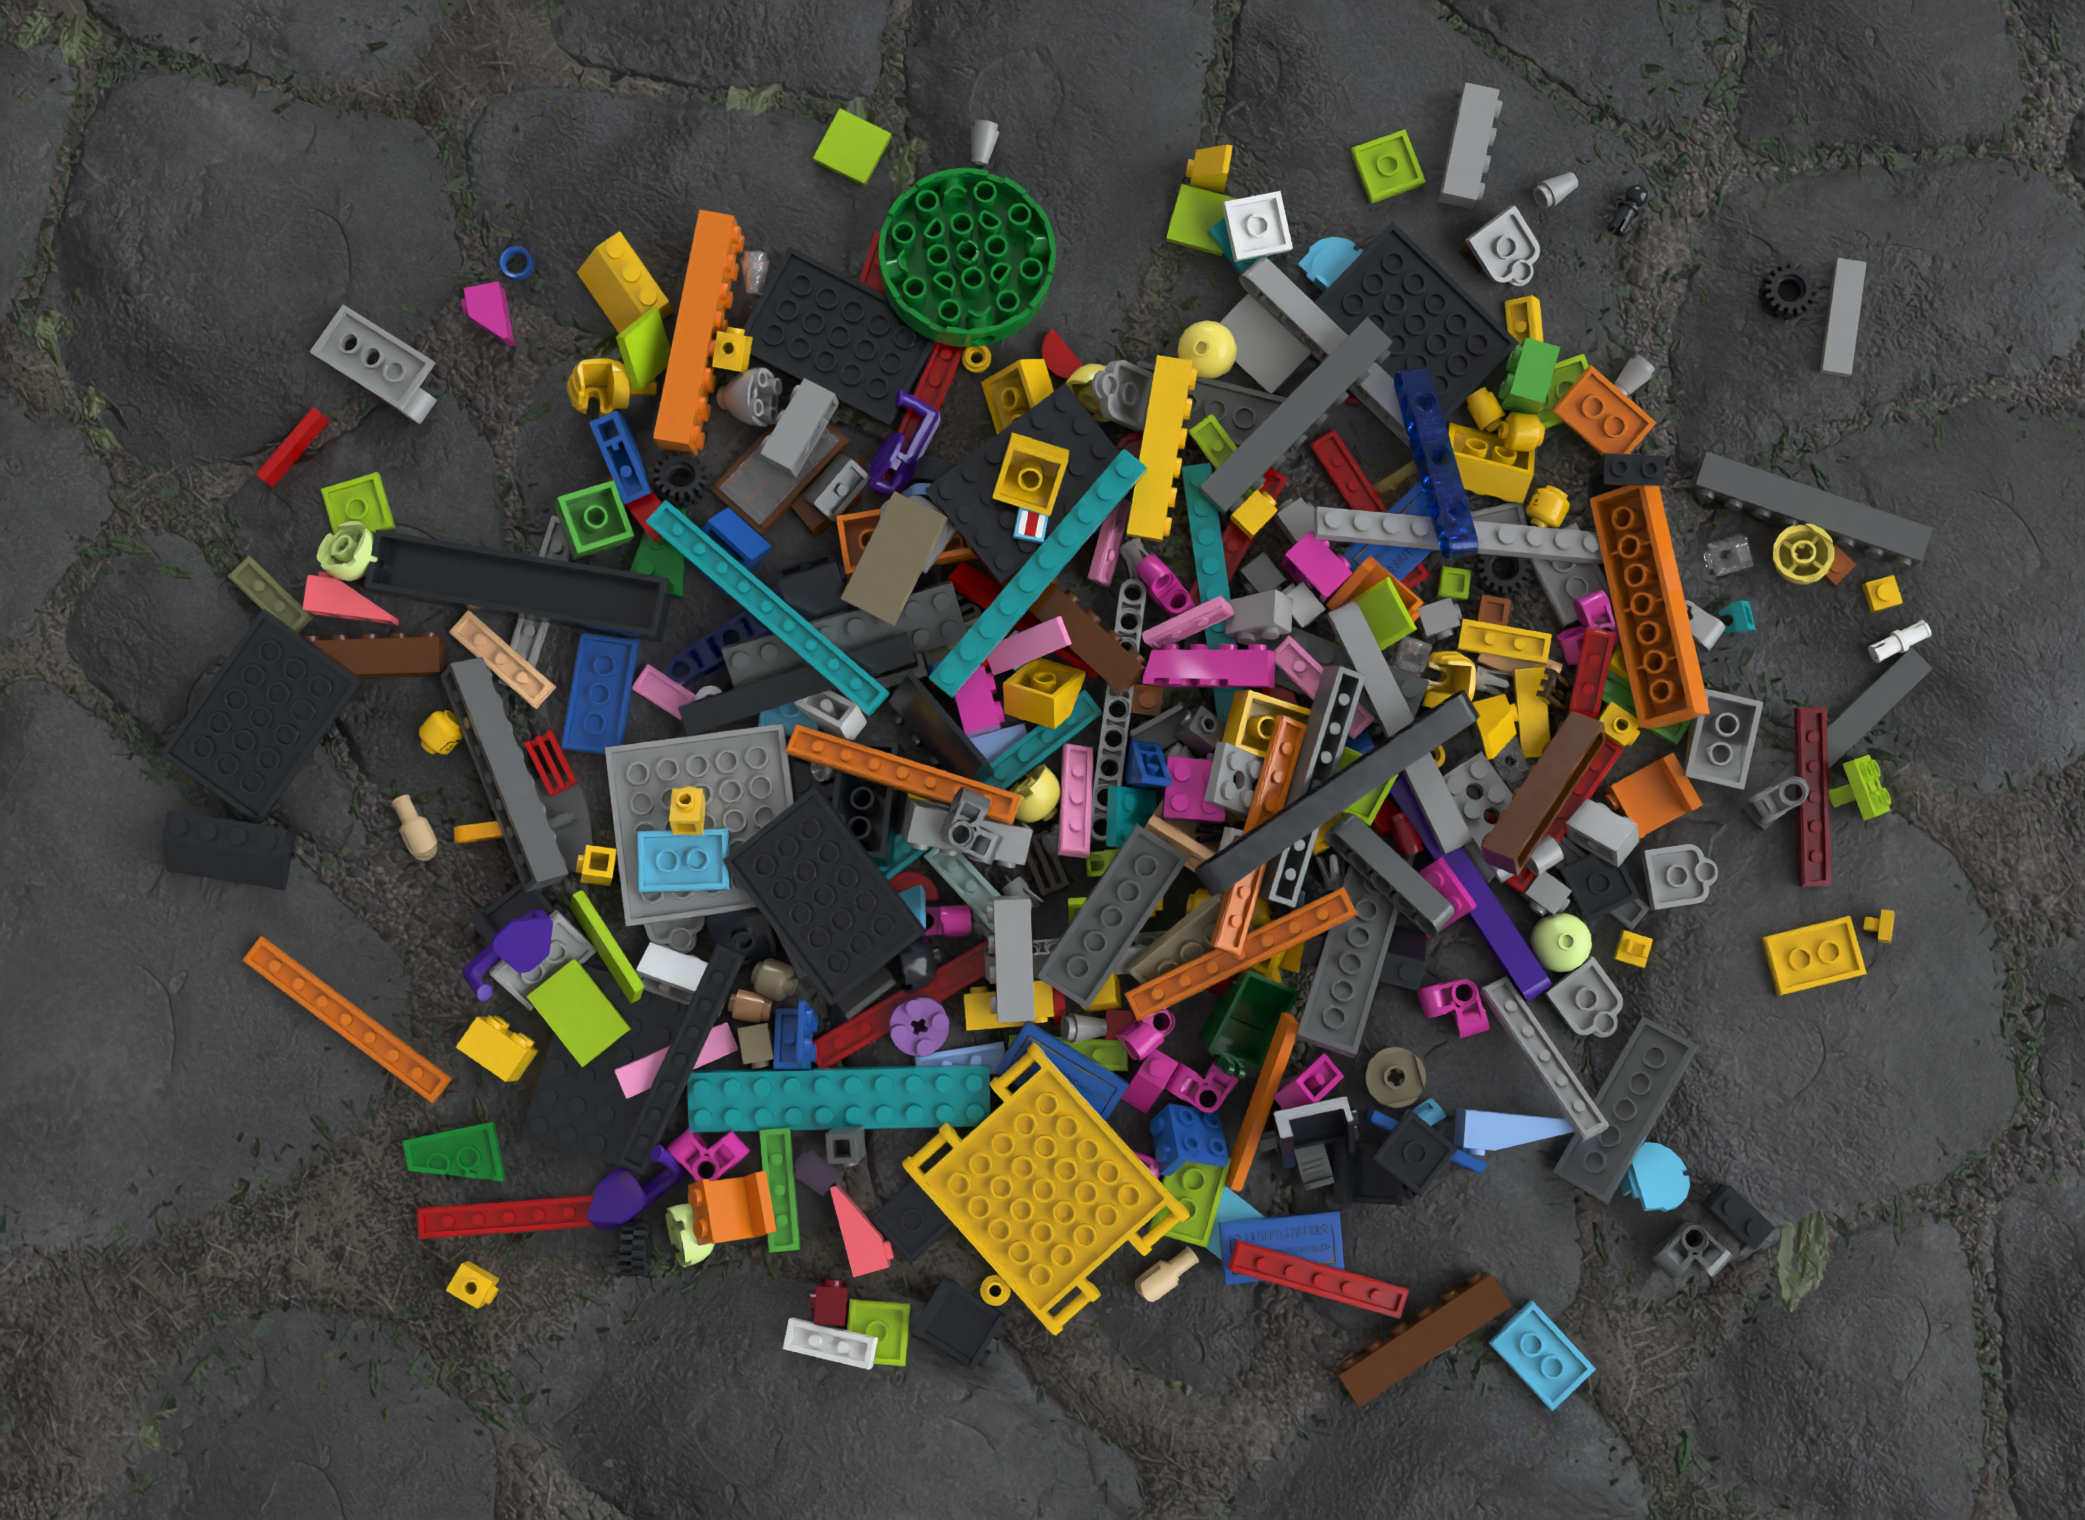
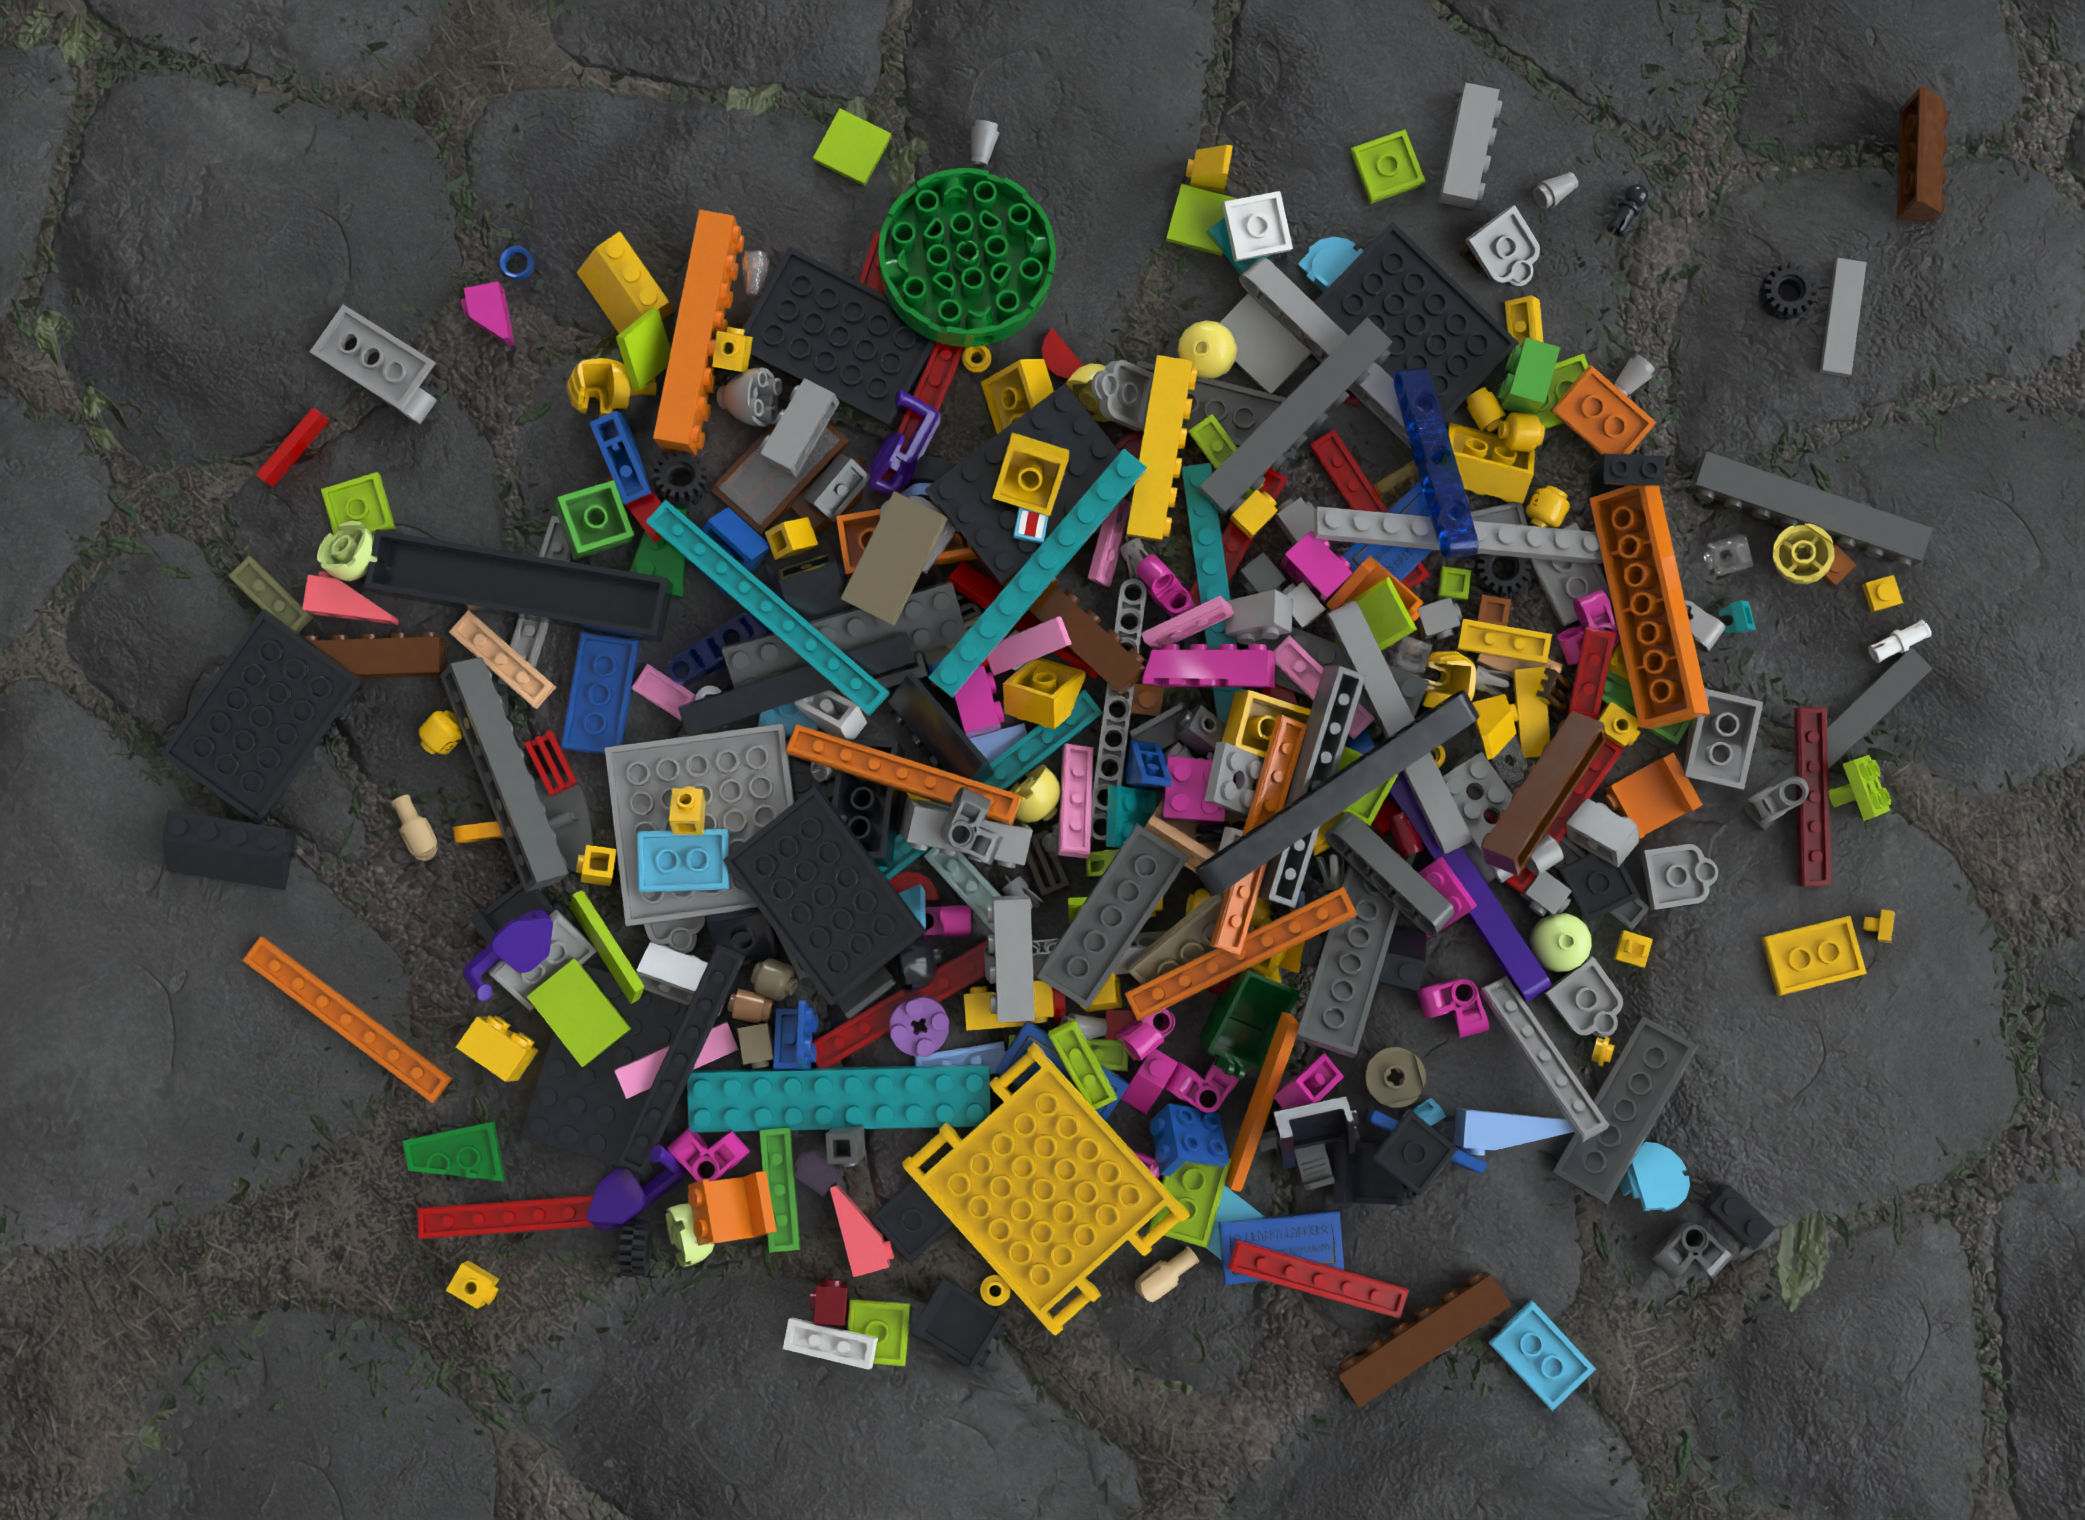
(791, 538): none -> yellow brick
(1082, 1064): none -> lime tile
(1602, 1051): none -> yellow plate
(1921, 157): none -> reddish brown slope

